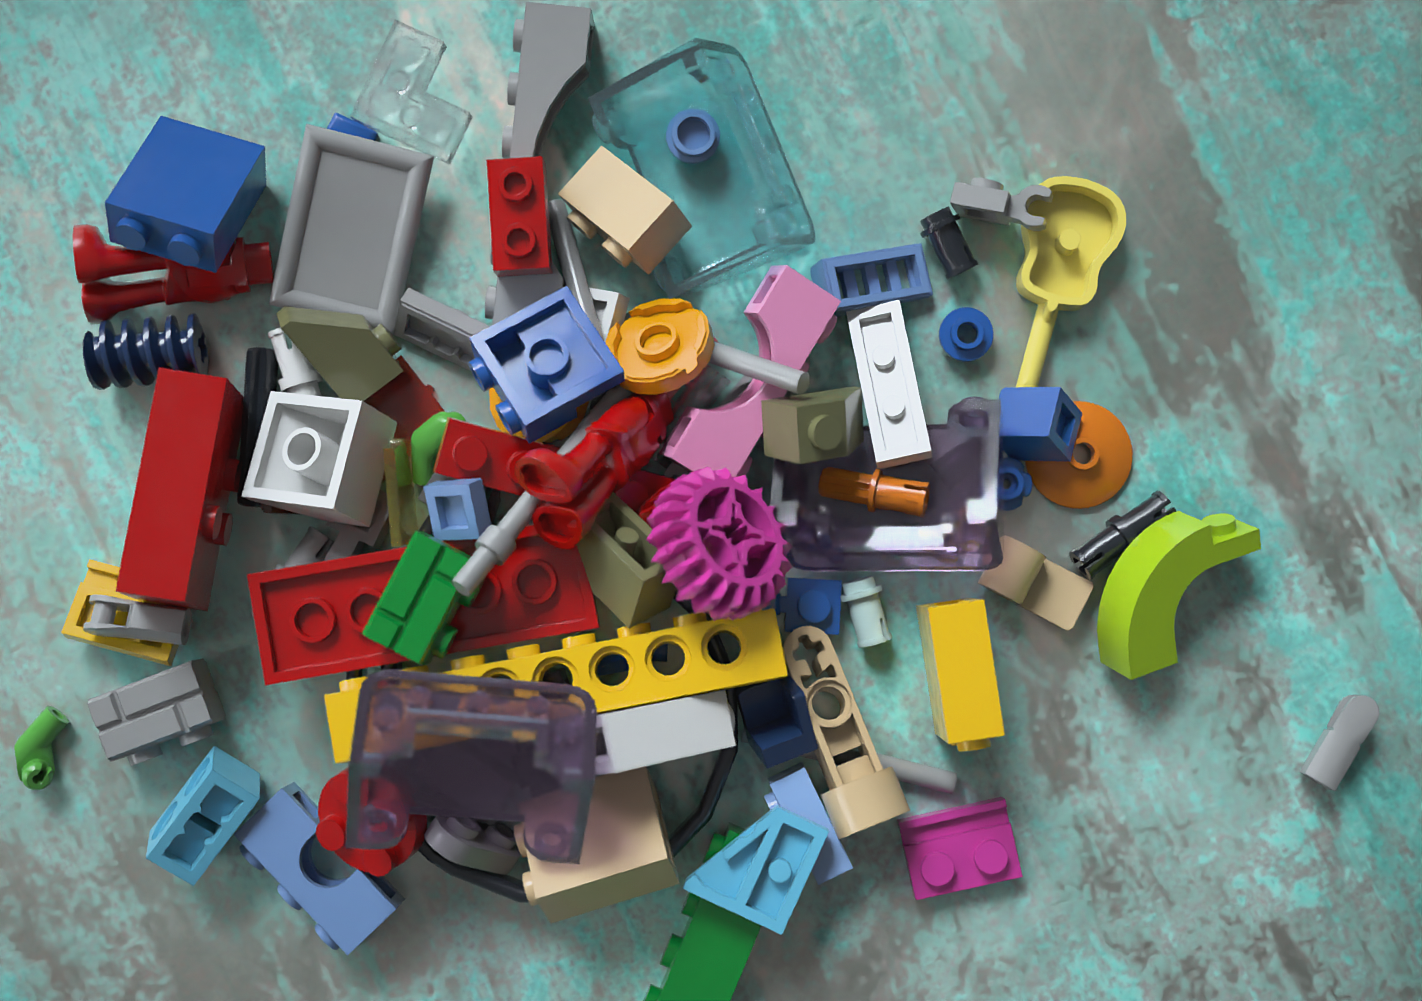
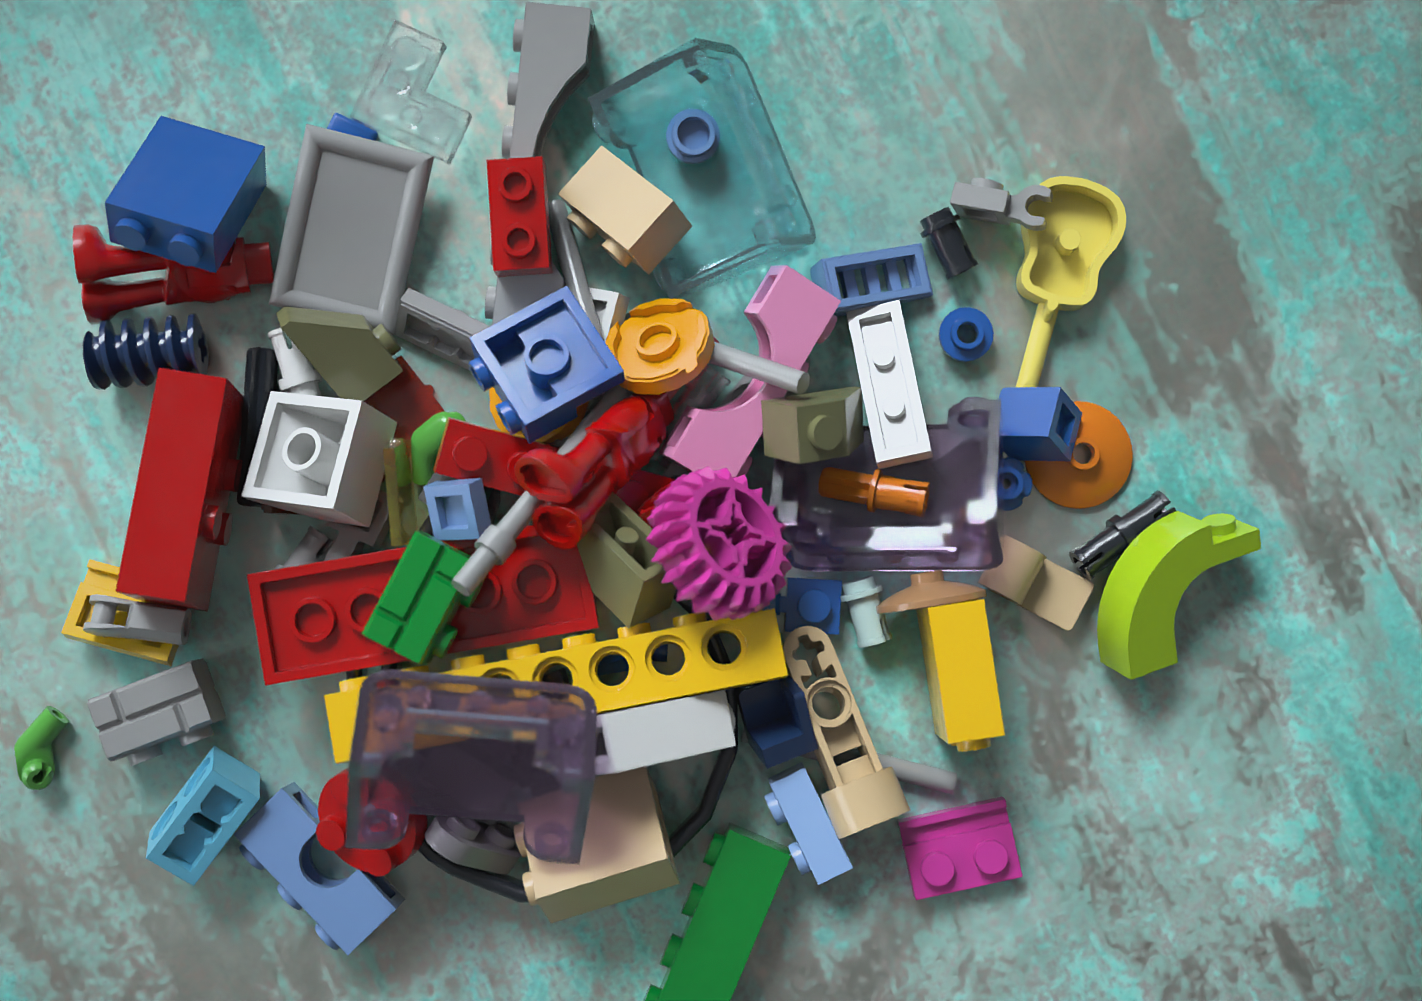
(762, 868): medium azure wing -> none
(929, 590): none -> medium nougat dish
(1341, 740): light grey bar -> none

